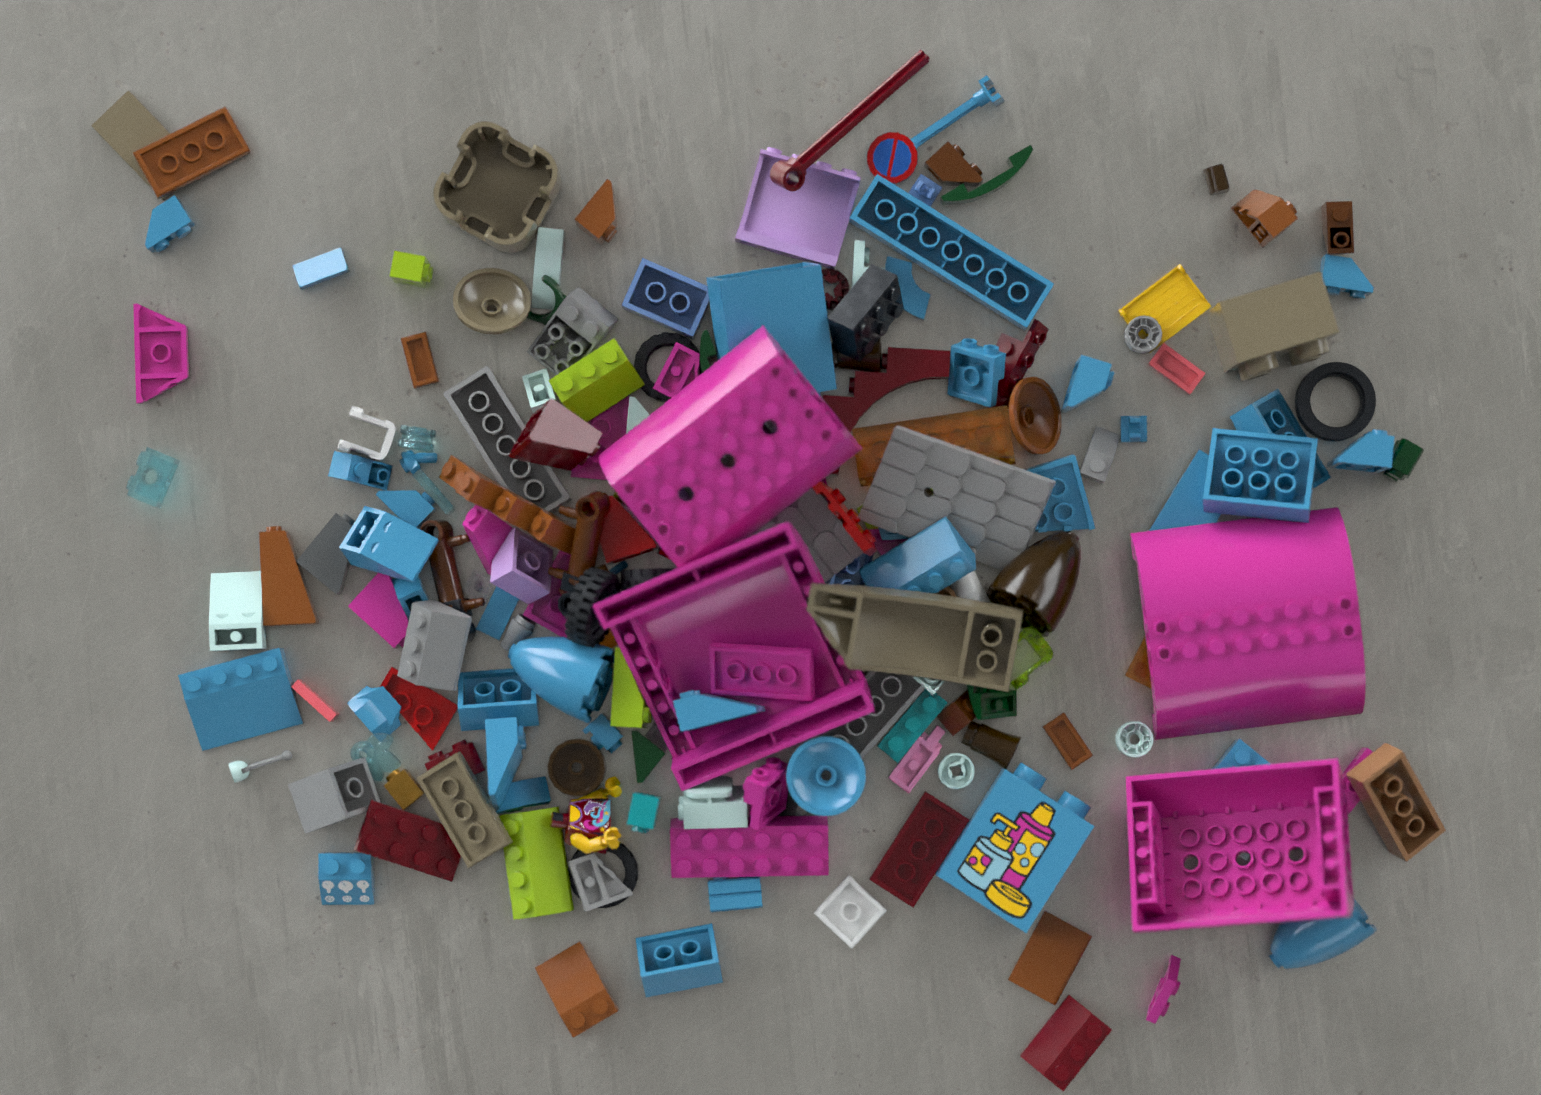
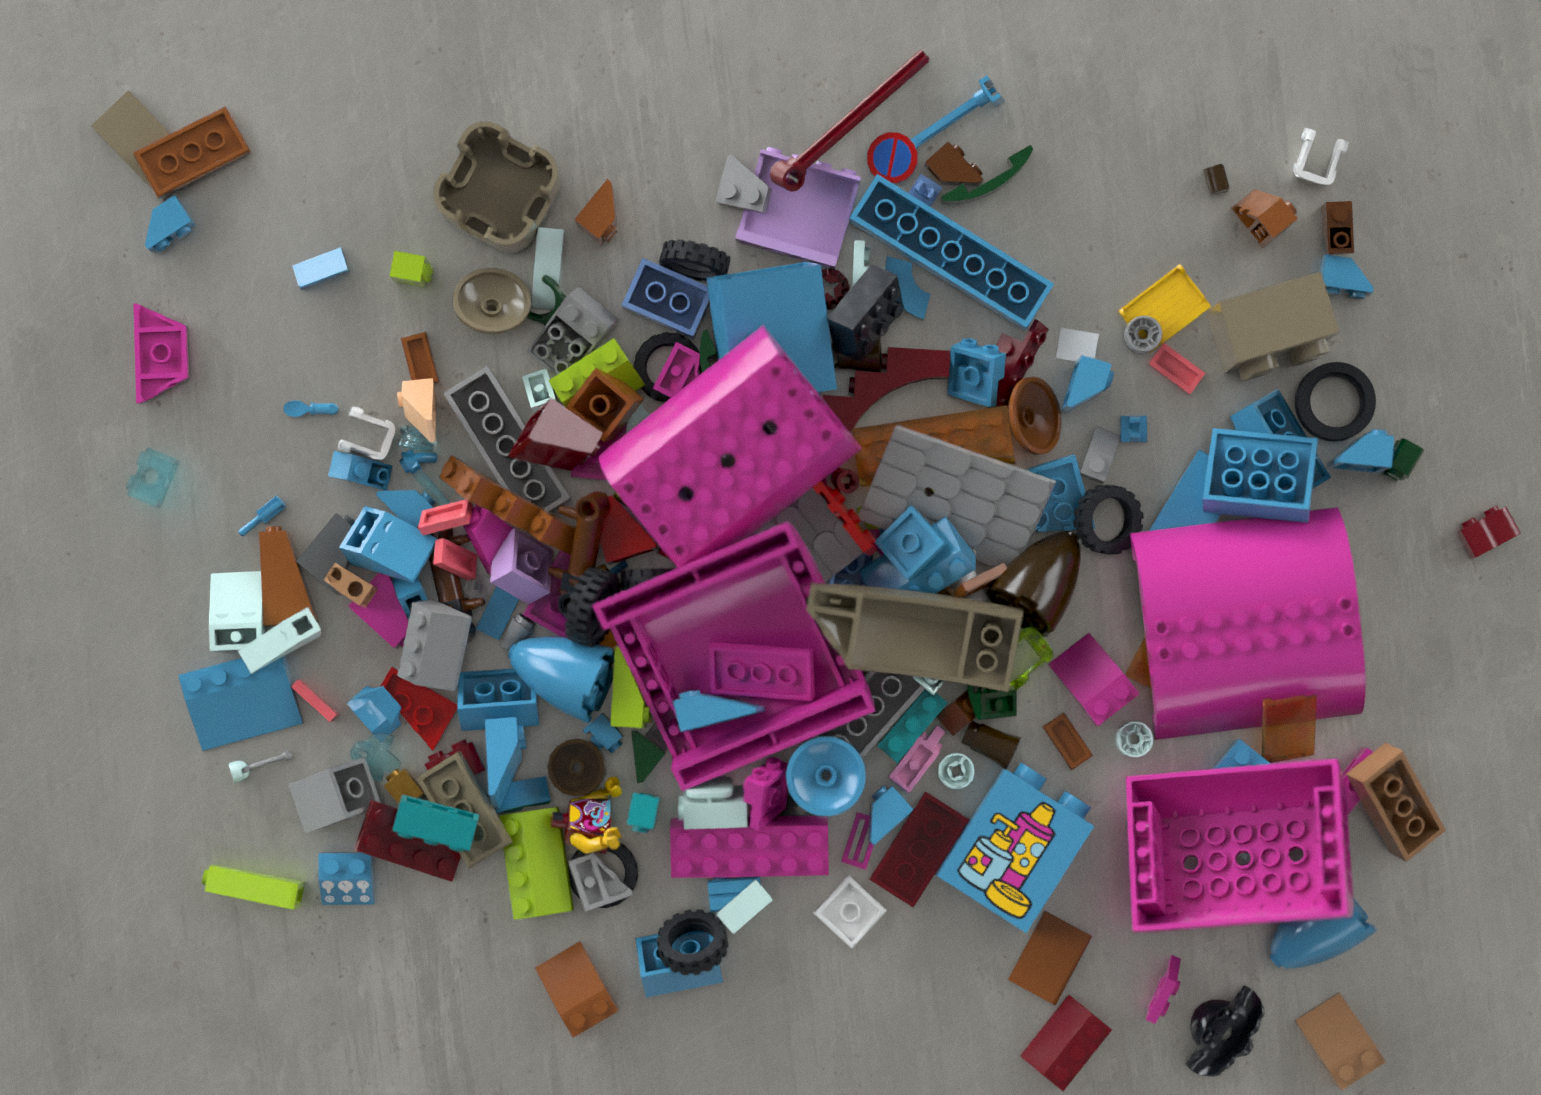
(254, 886): none -> lime slope
(264, 514): none -> dark azure axle
(280, 640): none -> light aqua slope
(297, 408): none -> dark azure piece
(350, 585): none -> medium nougat leg
(419, 405): none -> light nougat slope
(435, 823): none -> teal brick
(445, 517): none -> coral tile
(455, 559): none -> coral tile
(605, 403): none -> dark orange slope
(694, 259): none -> black tyre
(697, 961): none -> black tyre
(742, 188): none -> light grey wing
(744, 906): none -> light aqua tile
(846, 487): none -> dark red bush
(863, 865): none -> dark pink tile
(886, 812): none -> dark azure slope
(910, 543): none -> dark azure plate
(979, 582): none -> dark orange tile
(1076, 343): none -> white sticker
(1084, 516): none -> black tyre
(1093, 679): none -> dark pink slope
(1211, 1023): none -> black piece
(1288, 728): none -> clear orange piece
(1339, 148): none -> white piece
(1340, 1041): none -> medium nougat slope
(1488, 532): none -> dark red brick

